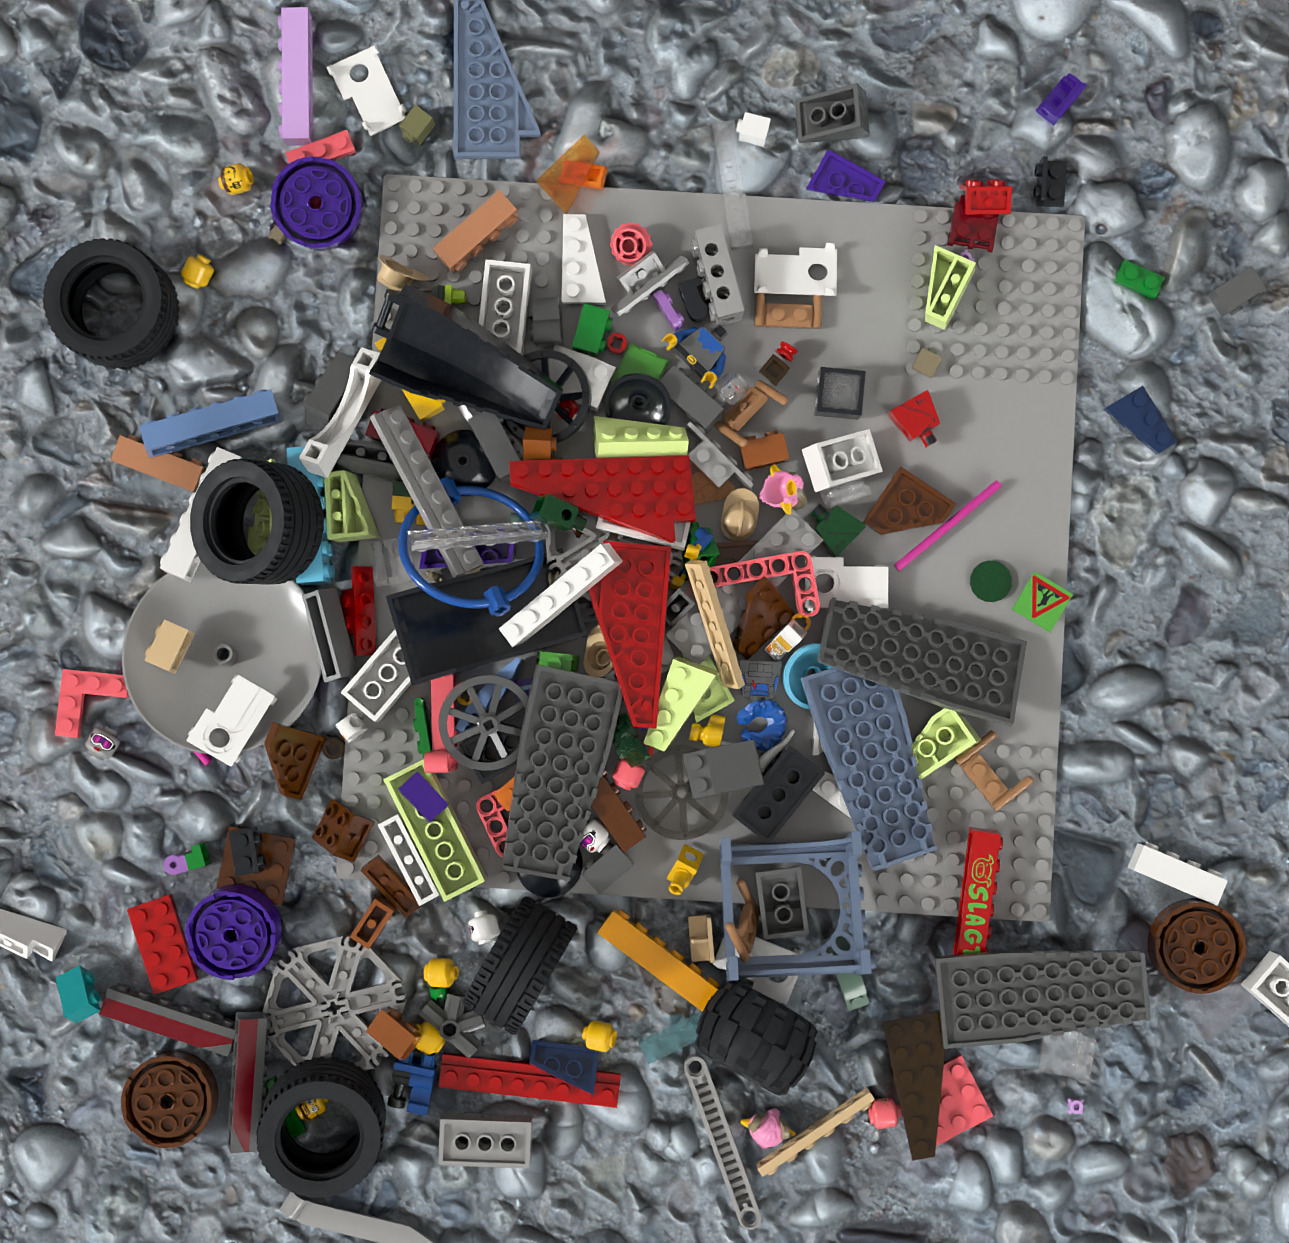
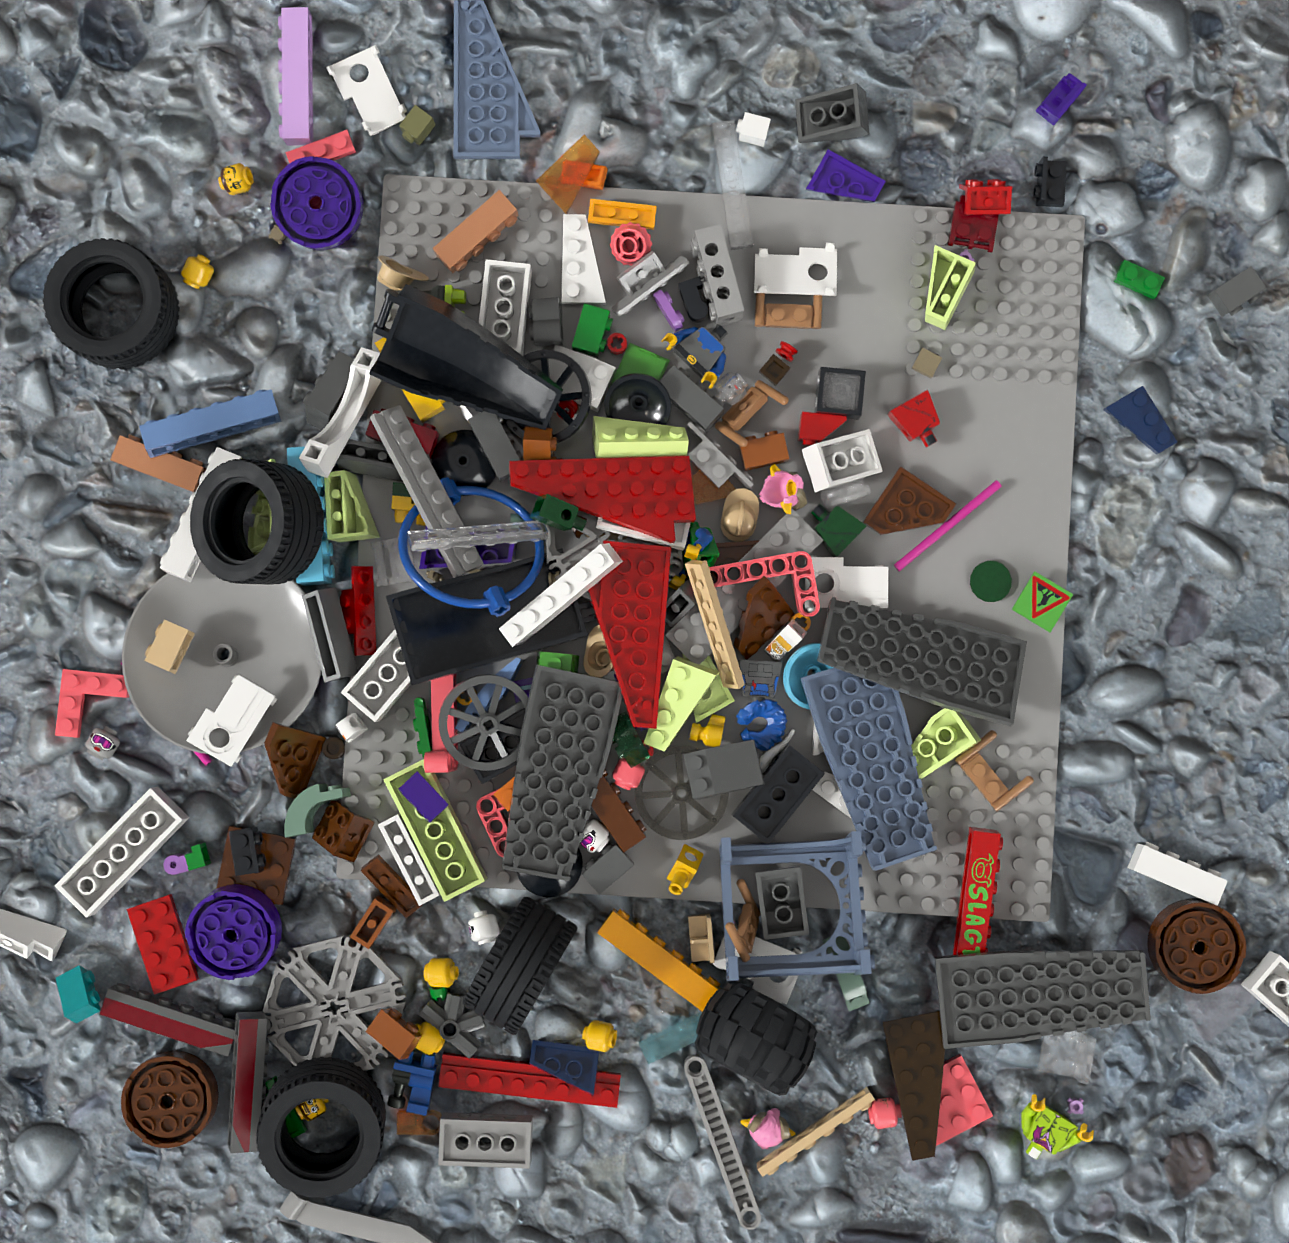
(122, 851): none -> white brick
(304, 807): none -> sand green arch
(413, 1124): none -> clear orange piece
(619, 213): none -> light orange plate
(817, 427): none -> red slope
(1050, 1129): none -> lime torso

